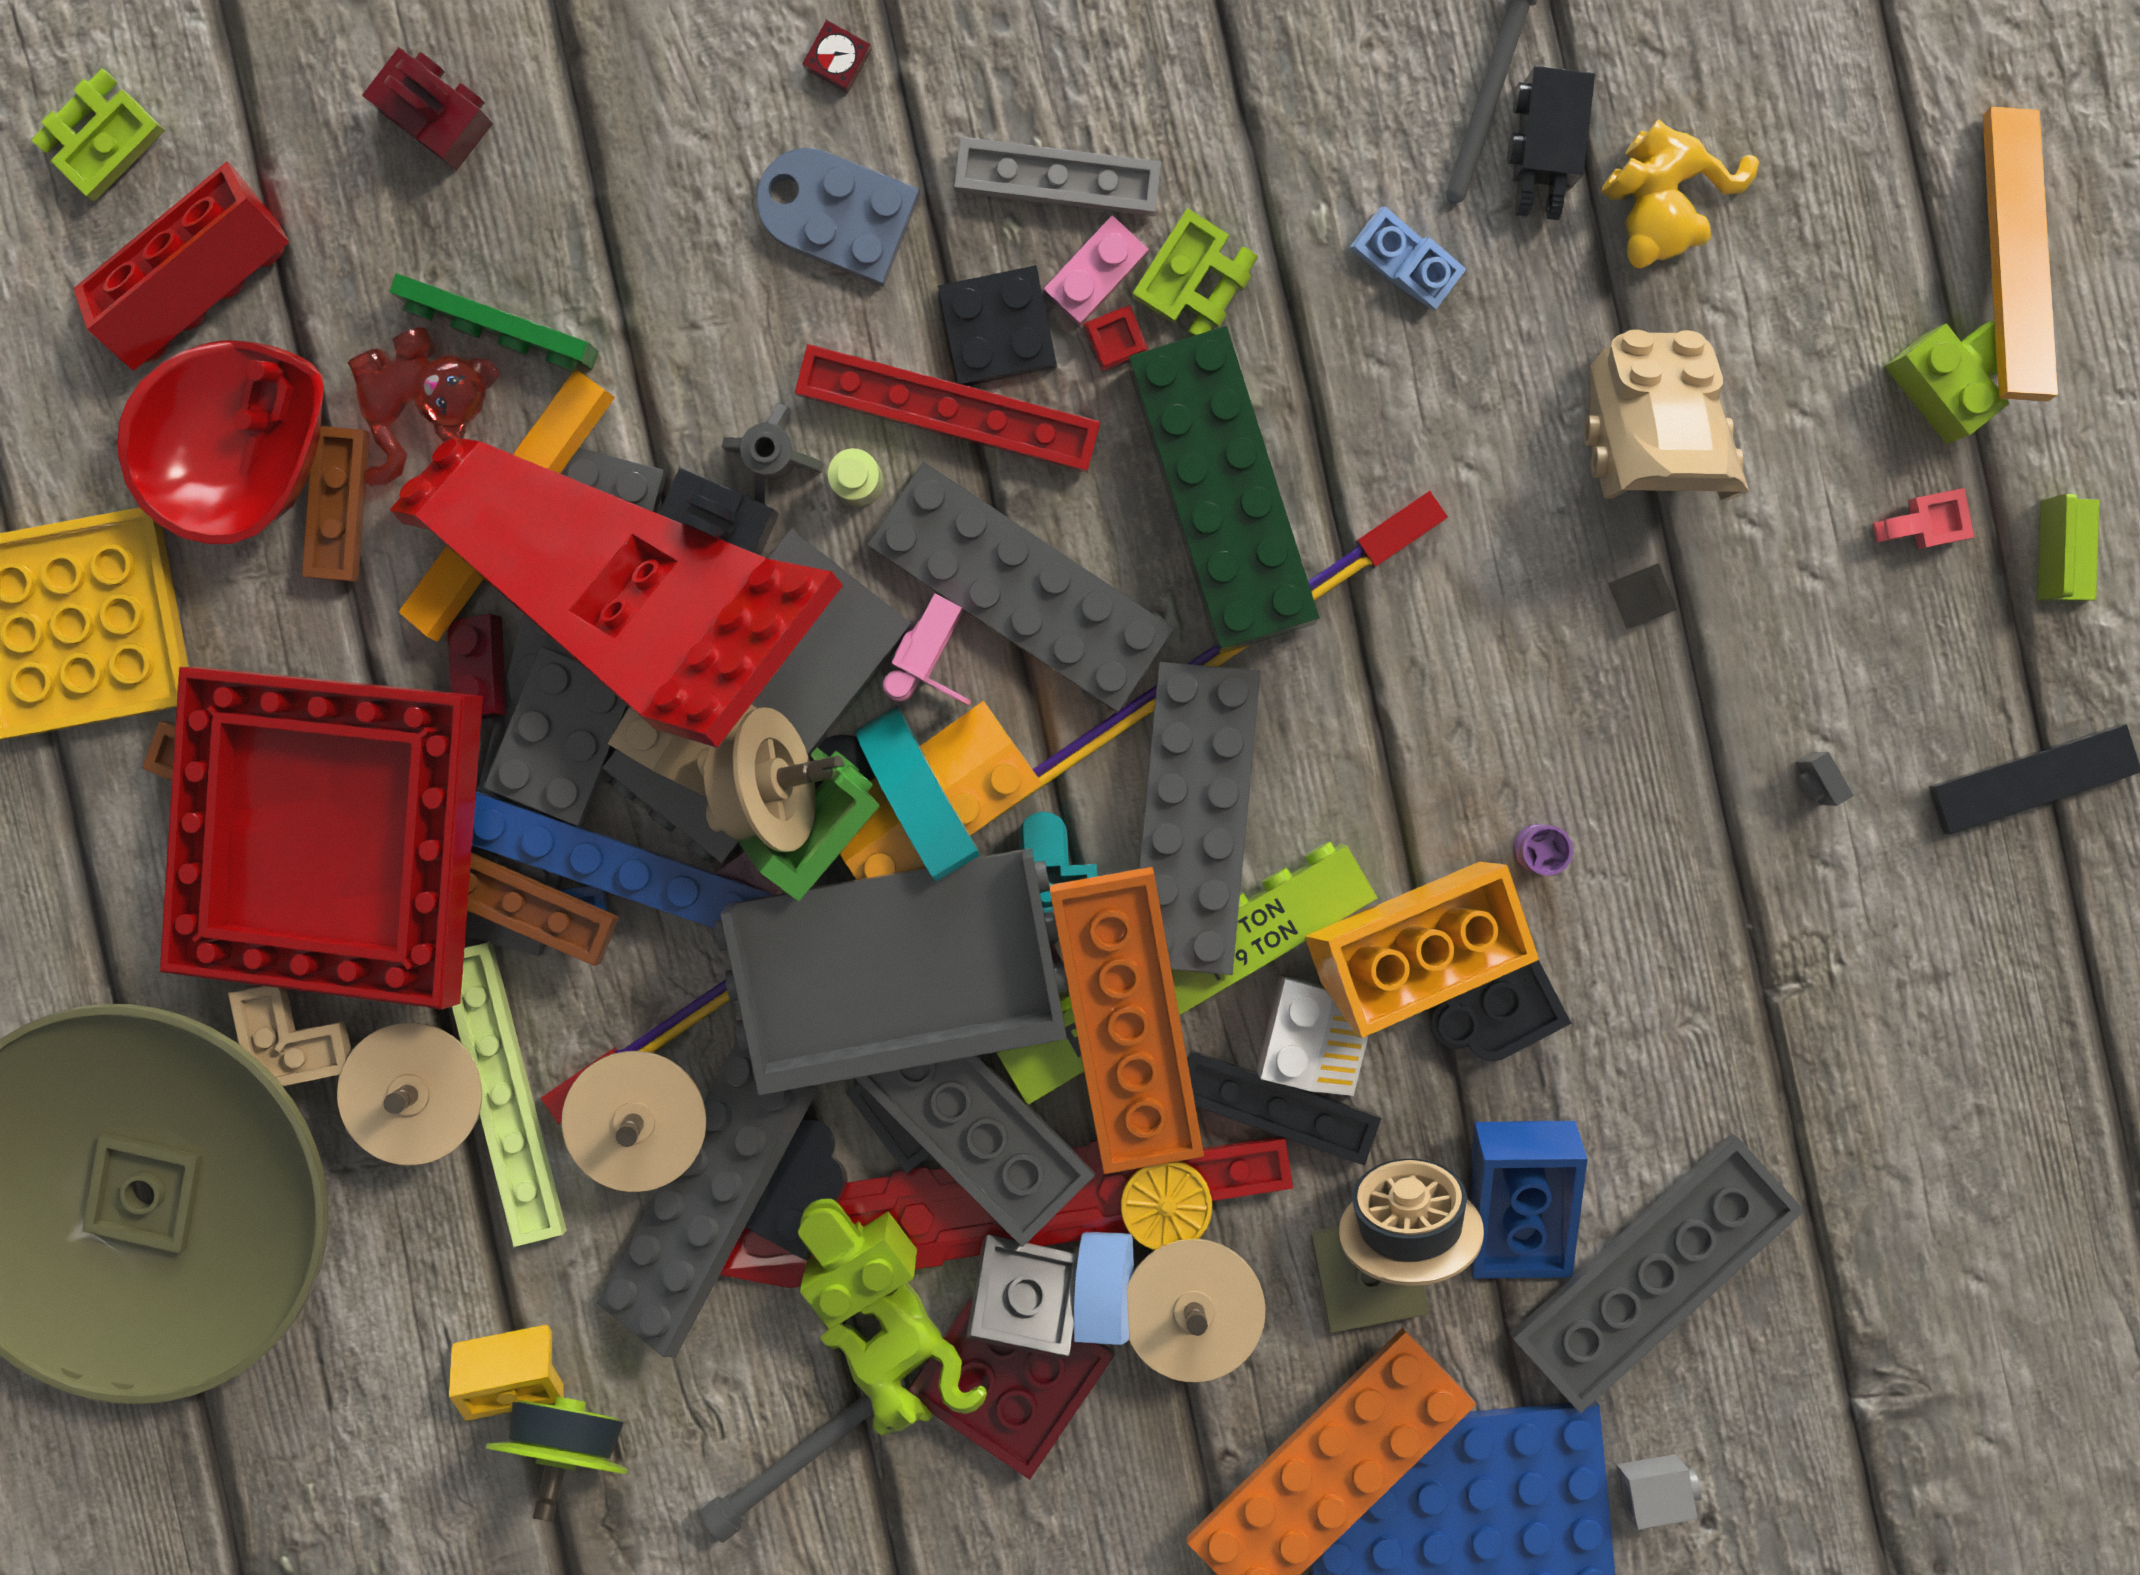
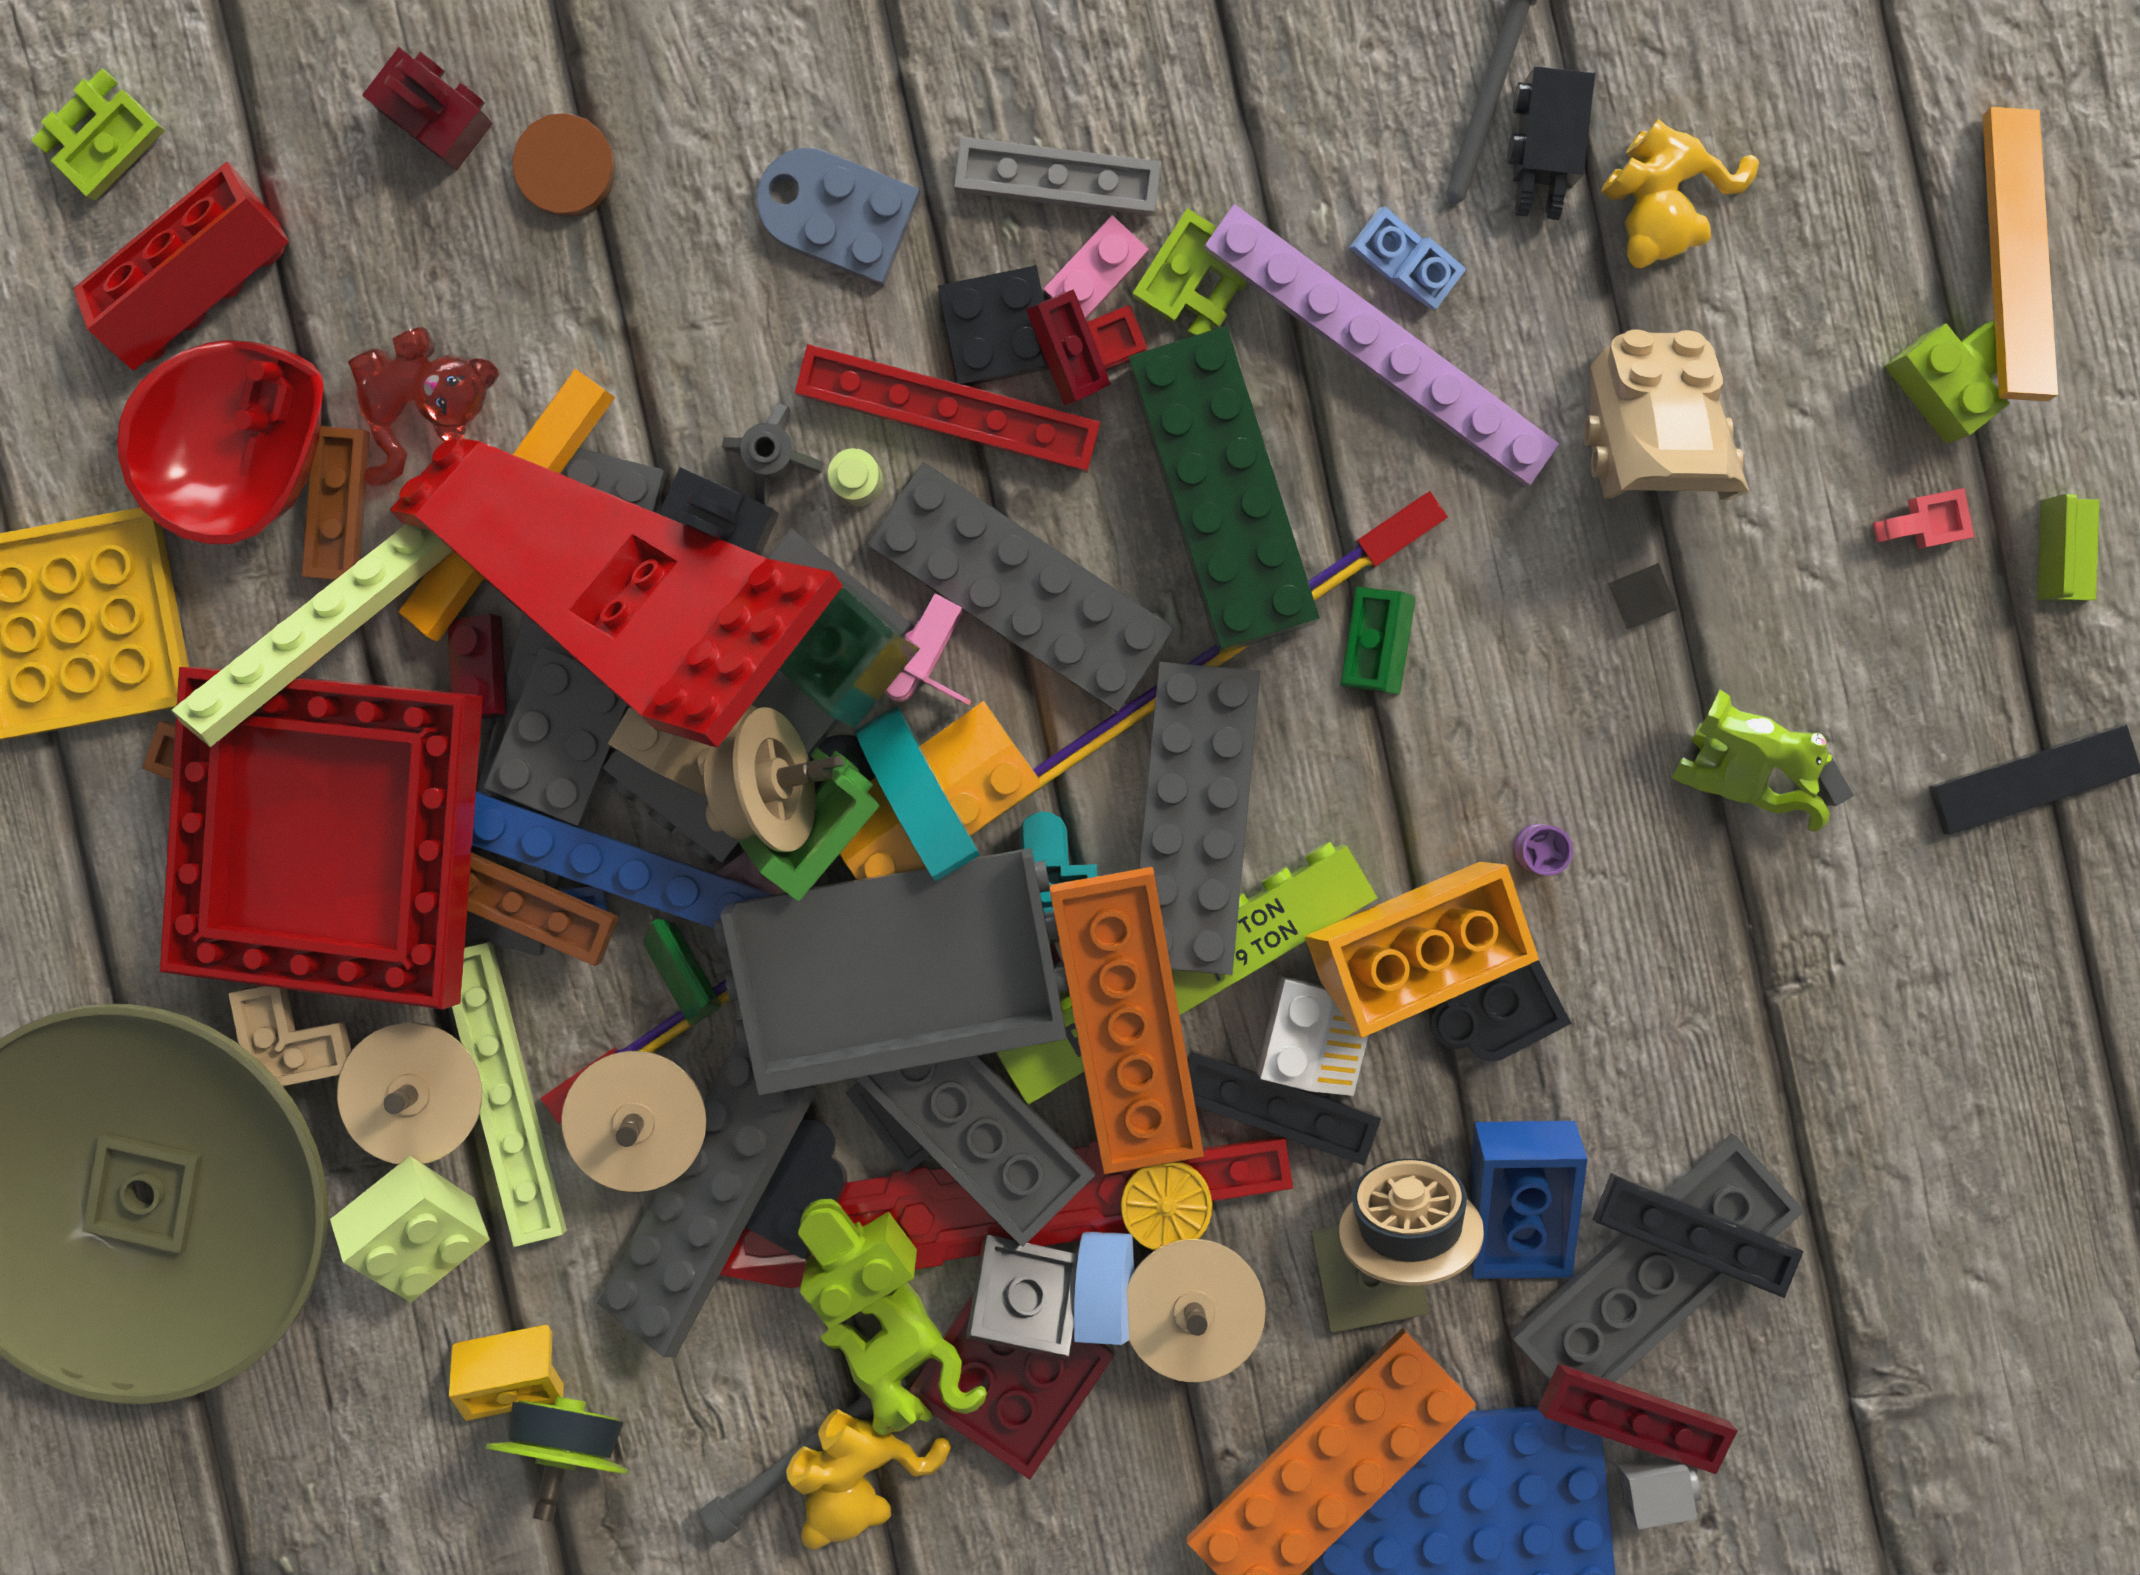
(309, 633): none -> yellowish green plate
(409, 1229): none -> yellowish green brick
(473, 318): green plate -> none
(564, 165): none -> dark orange tile
(680, 971): none -> green slope
(837, 56): tile -> none
(839, 1497): none -> yellow animal
(849, 657): none -> clear green brick
(1068, 347): none -> dark red plate
(1378, 640): none -> green slope
(1380, 345): none -> lavender plate
(1637, 1419): none -> dark red plate
(1697, 1235): none -> black tile
(1741, 753): none -> lime animal

